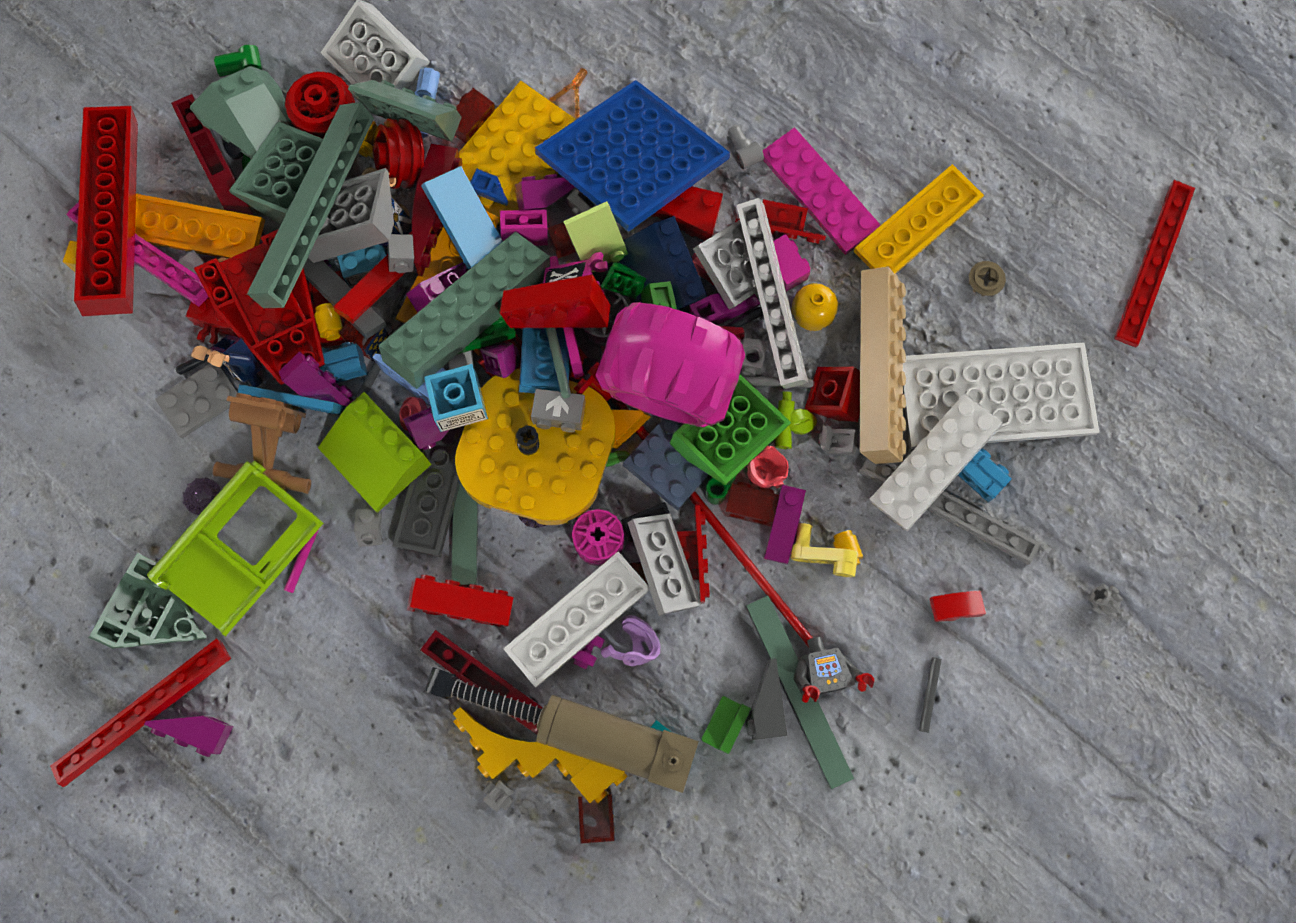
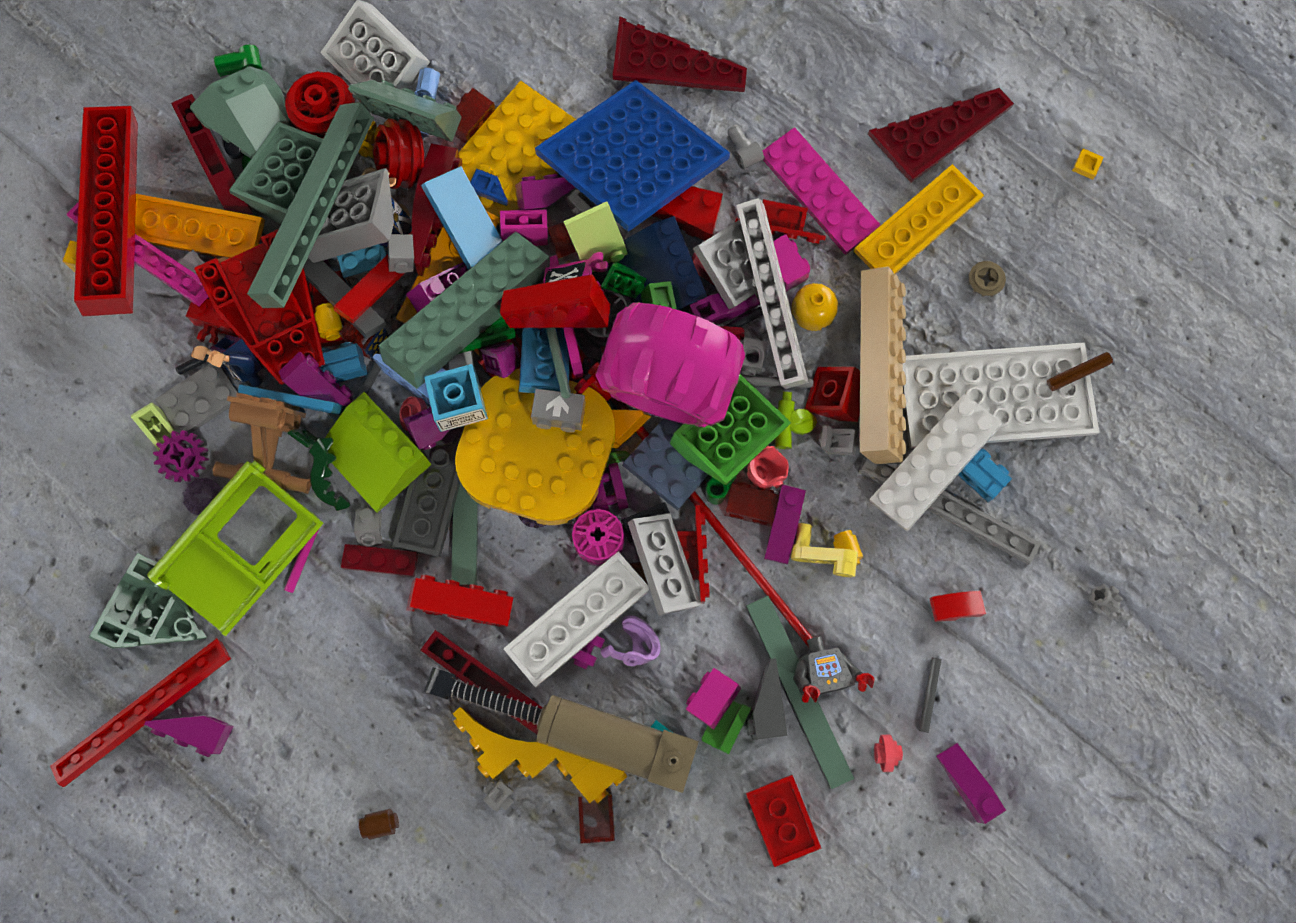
(153, 423): none -> yellowish green slope
(177, 446): none -> magenta gear
(320, 468): none -> dark green piece
(378, 824): none -> reddish brown brick
(379, 560): none -> dark red plate
(524, 434): black bush -> none
(576, 82): clear orange plant -> none
(602, 501): none -> magenta brick
(667, 61): none -> dark red wing
(712, 698): none -> dark pink brick
(783, 820): none -> red plate
(887, 753): none -> coral plate
(934, 134): none -> dark red wing
(971, 784): none -> magenta slope
(1079, 371): none -> reddish brown axle
(1087, 164): none -> yellow plate
(1154, 264): red tile -> none

